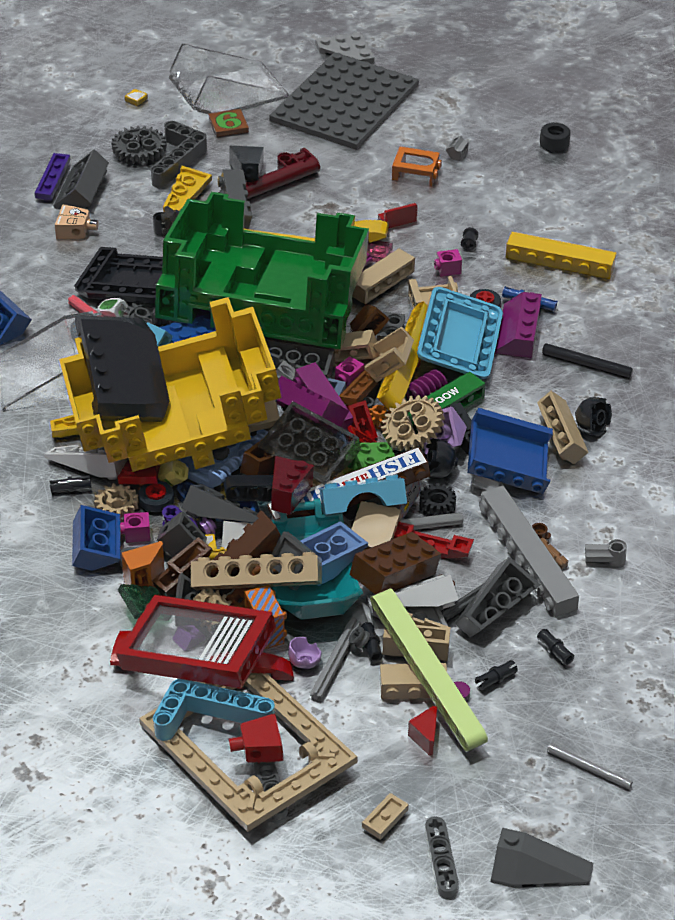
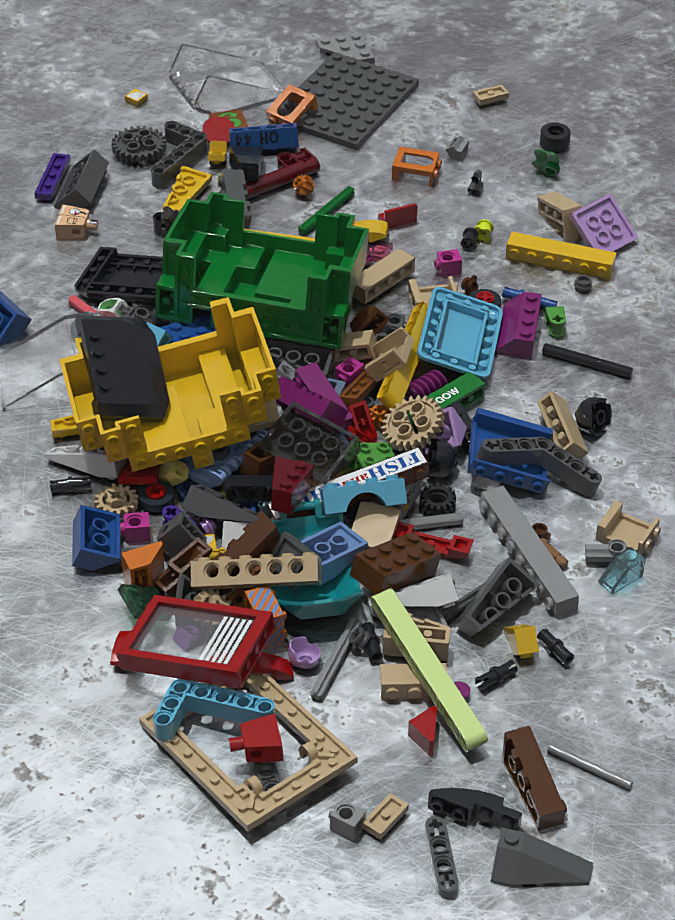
(217, 129): none -> red tile
(217, 152): none -> yellow bracket
(266, 136): none -> blue brick
(292, 93): none -> orange panel
(303, 185): none -> orange gear
(328, 208): none -> green axle
(347, 819): none -> light grey brick
(469, 285): none -> reddish brown plate
(469, 803): none -> black slope
(476, 185): none -> dark grey piece
(484, 228): none -> neon yellow brick
(490, 94): none -> tan plate
(522, 640): none -> yellow slope
(532, 778): none -> reddish brown wedge
(545, 454): none -> dark grey beam
(546, 162): none -> green plate
(555, 321): none -> bright green piece
(556, 211): none -> tan wedge
(583, 283): none -> dark grey plate
(603, 225): none -> lavender plate
(623, 571): none -> clear light blue slope
(631, 530): none -> tan panel

